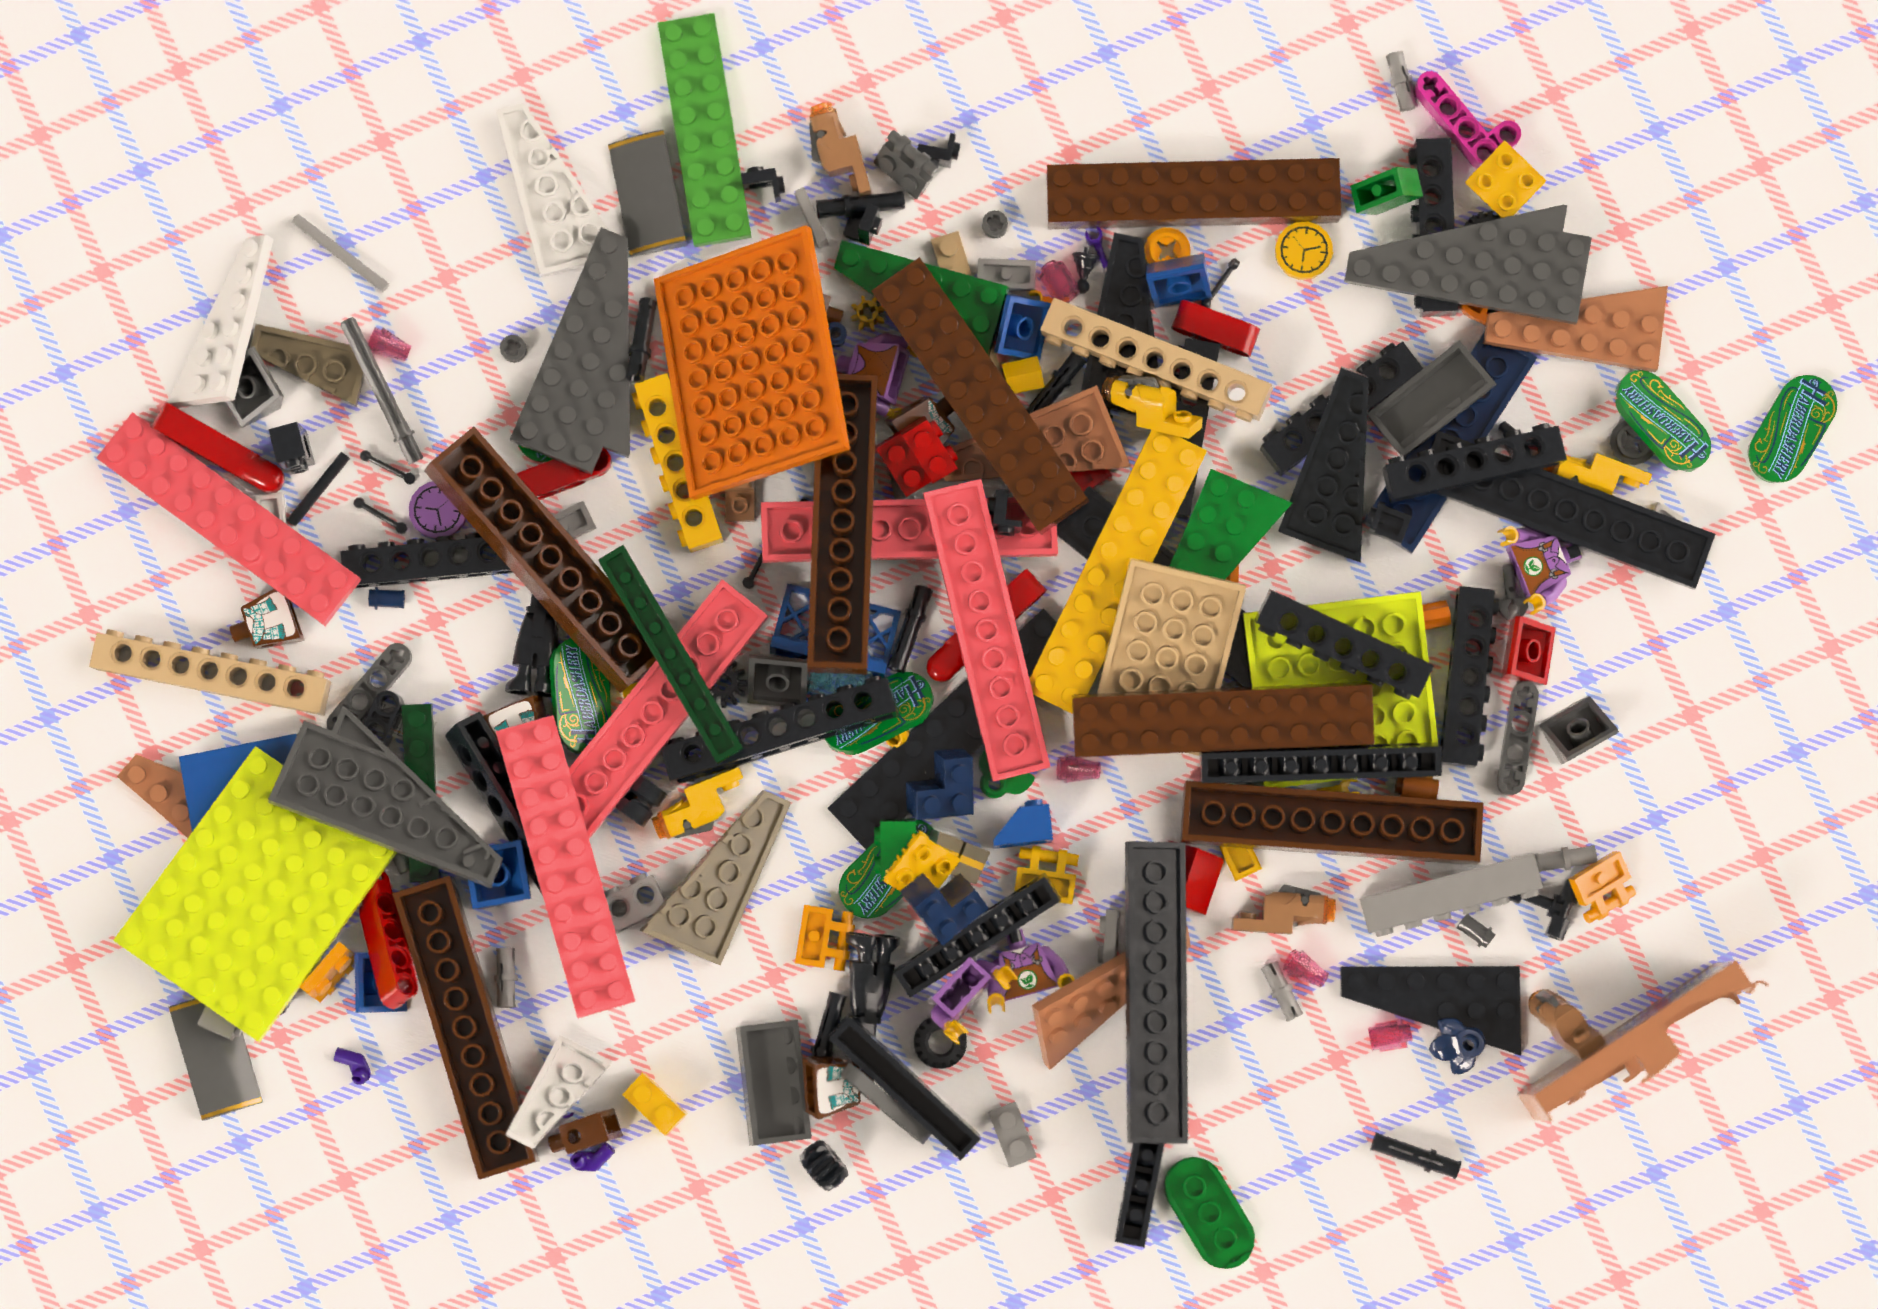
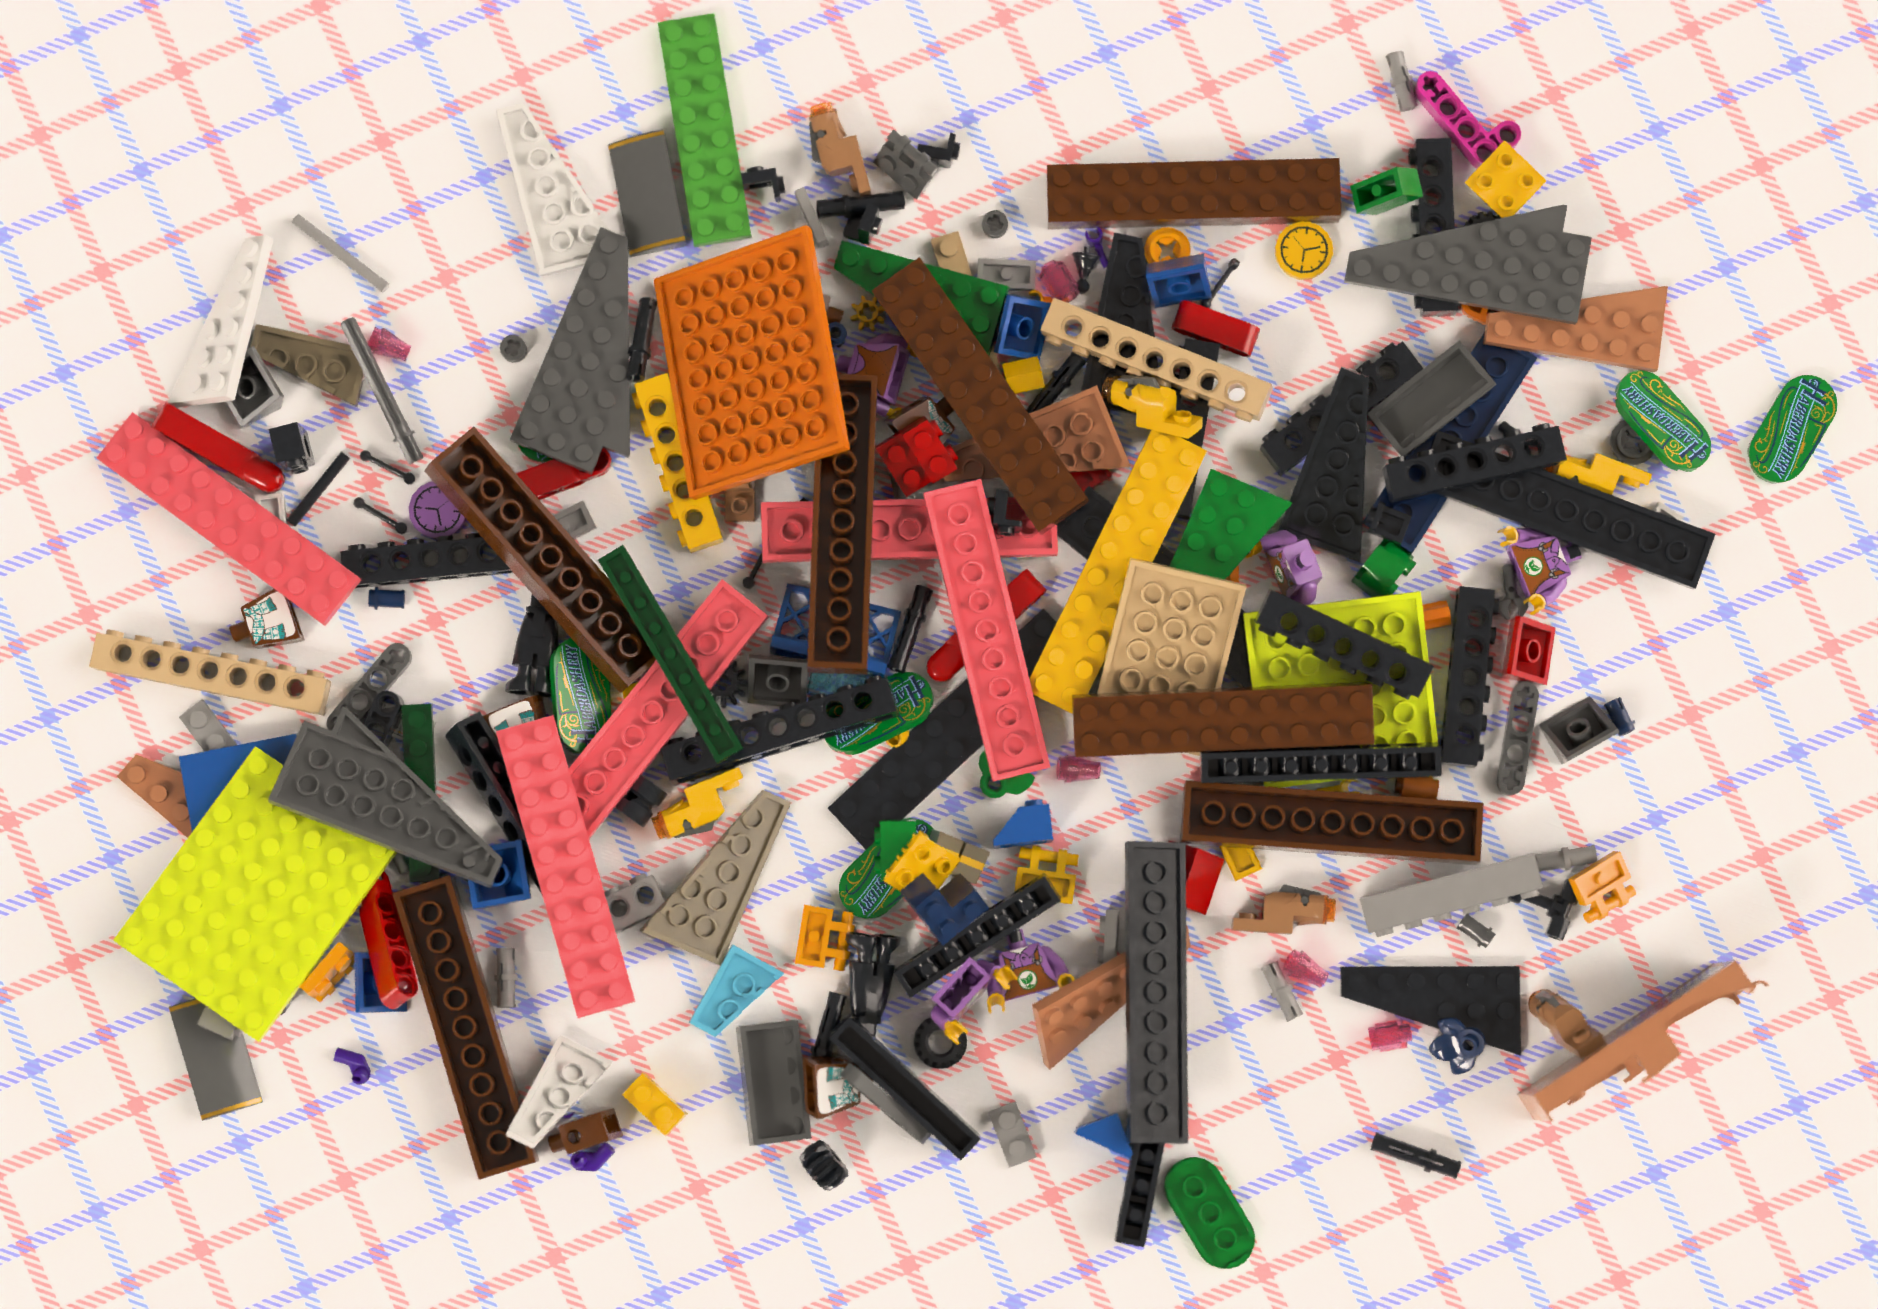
(206, 727): none -> light grey plate
(732, 990): none -> medium azure wing
(948, 792): dark blue brick -> none
(1106, 1133): none -> blue slope
(1292, 565): none -> medium lavender torso
(1383, 568): none -> green cylinder
(1620, 716): none -> dark blue pin

